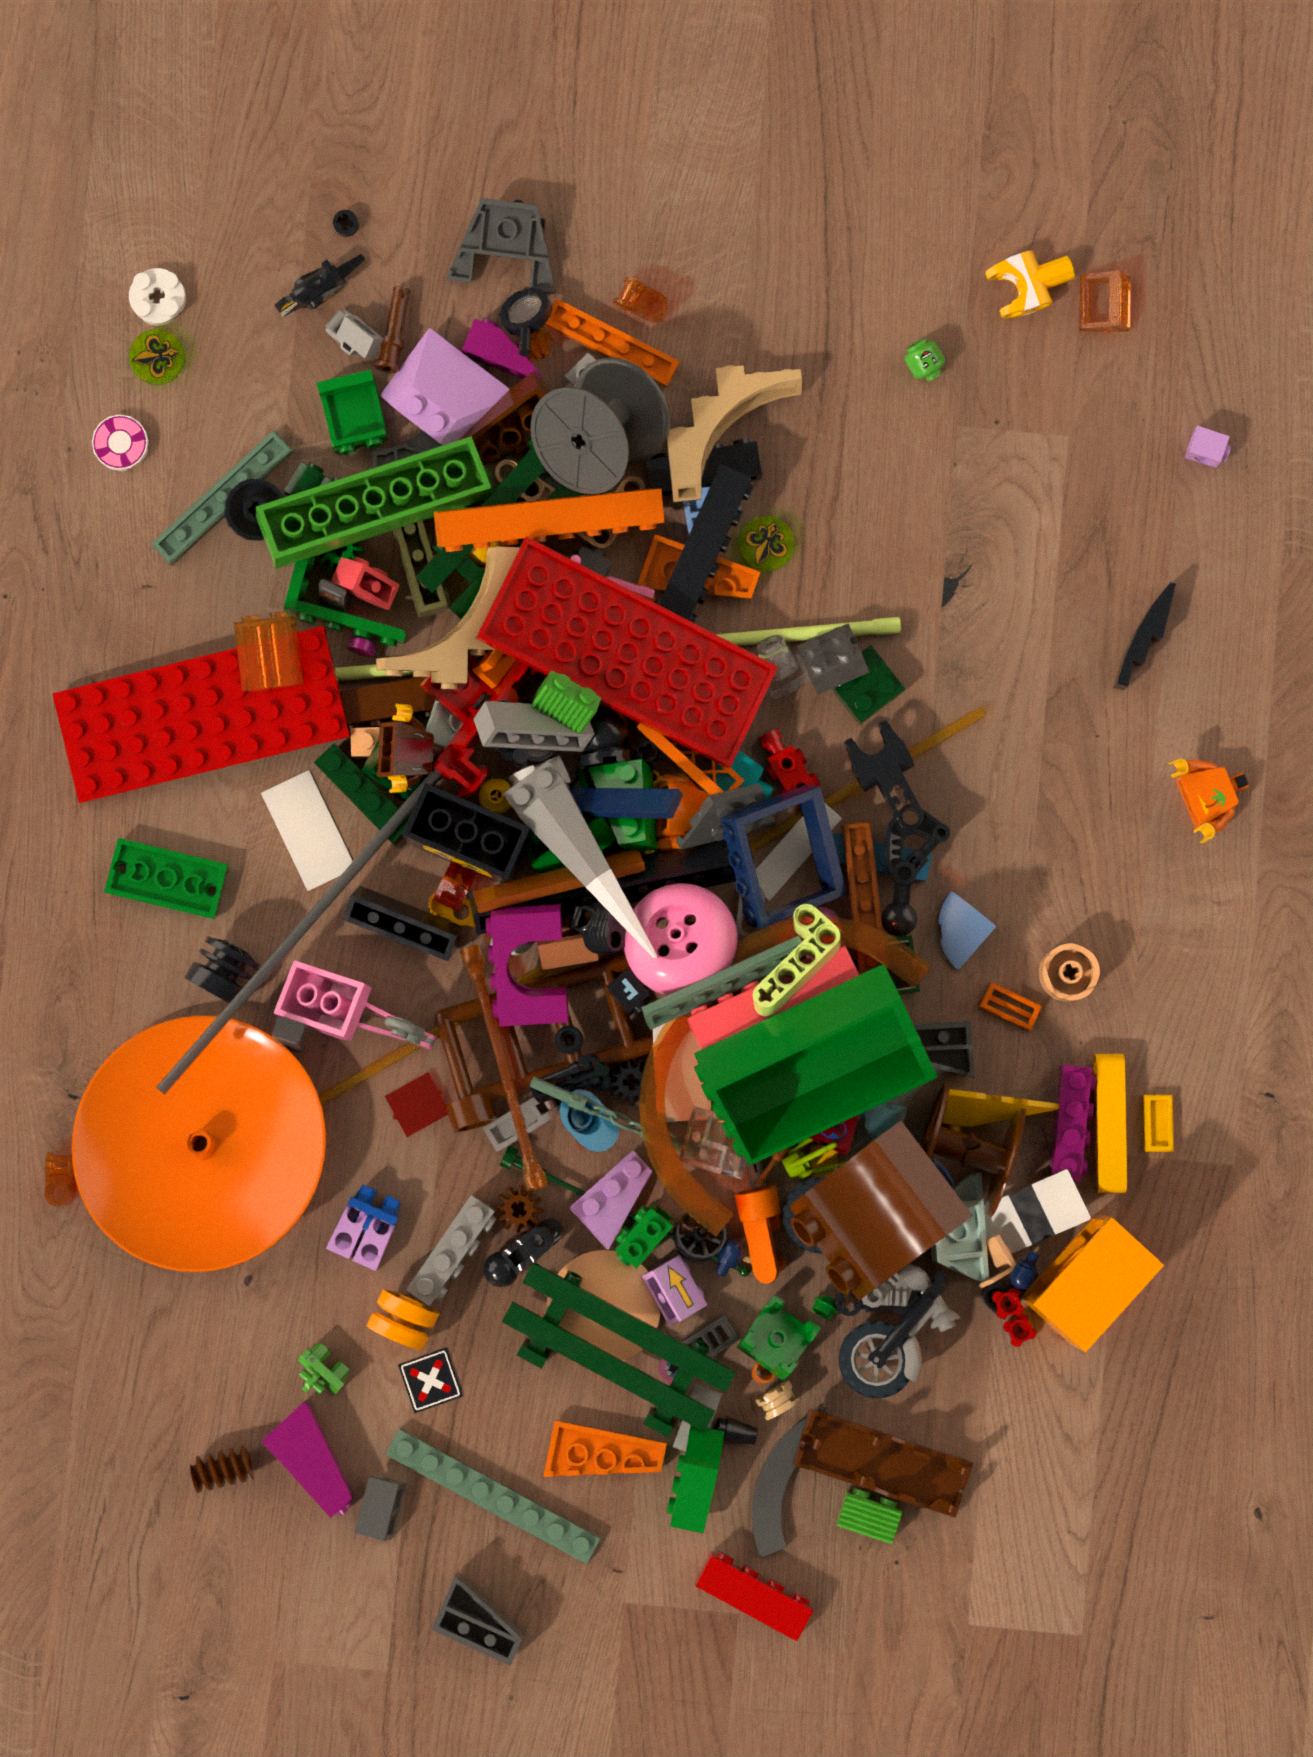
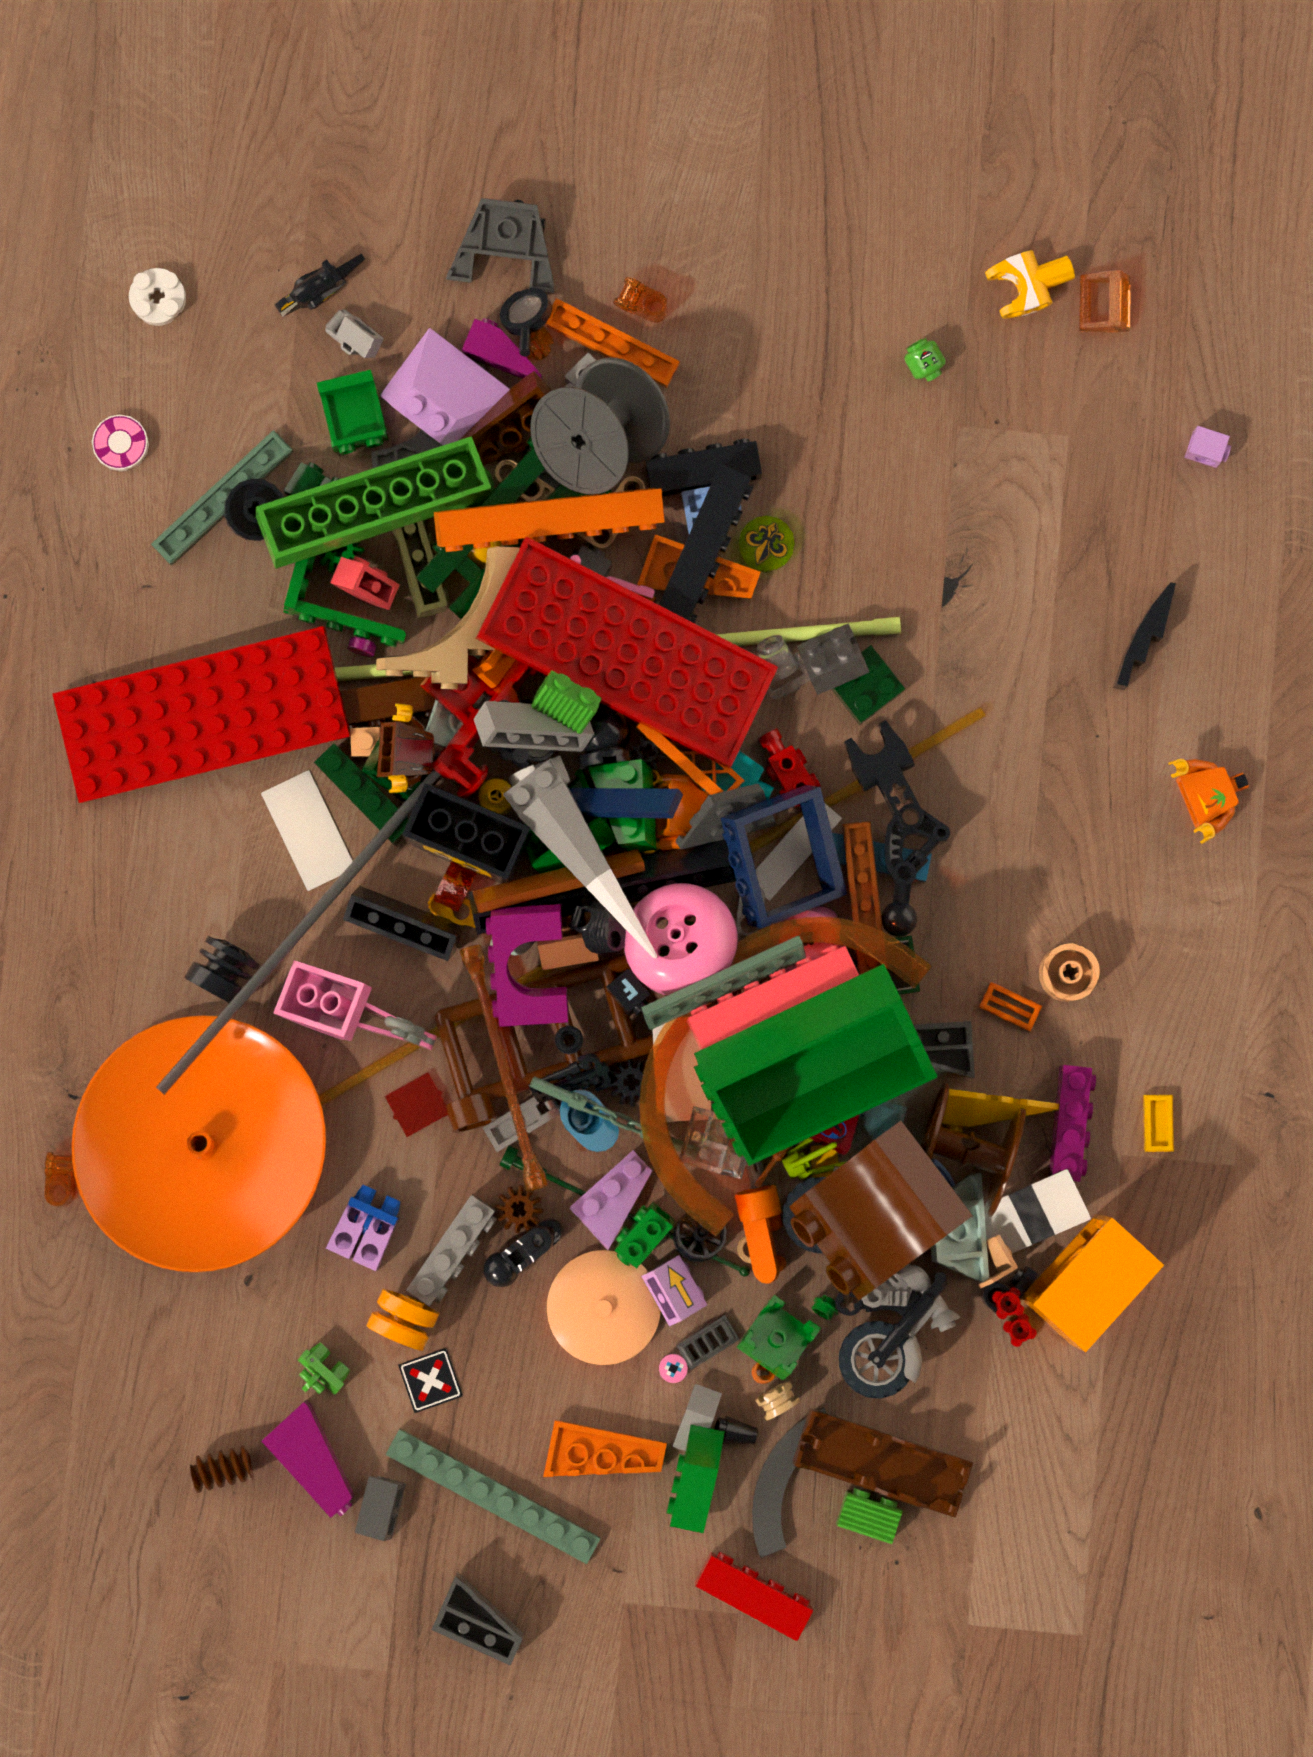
(157, 357): clear neon green tile -> none
(166, 878): green piece -> none
(268, 652): clear orange brick -> none
(289, 1034): dark grey slope -> none
(333, 596): dark grey slope -> none
(353, 219): black bush -> none
(392, 340): reddish brown pin -> none
(668, 1398): dark green fence -> none
(711, 417): tan arch -> none
(730, 1256): dark blue cylinder -> none
(791, 964): yellowish green beam -> none
(961, 929): light blue brick -> none
(1024, 1271): dark blue cylinder -> none
(1110, 1123): yellow beam -> none

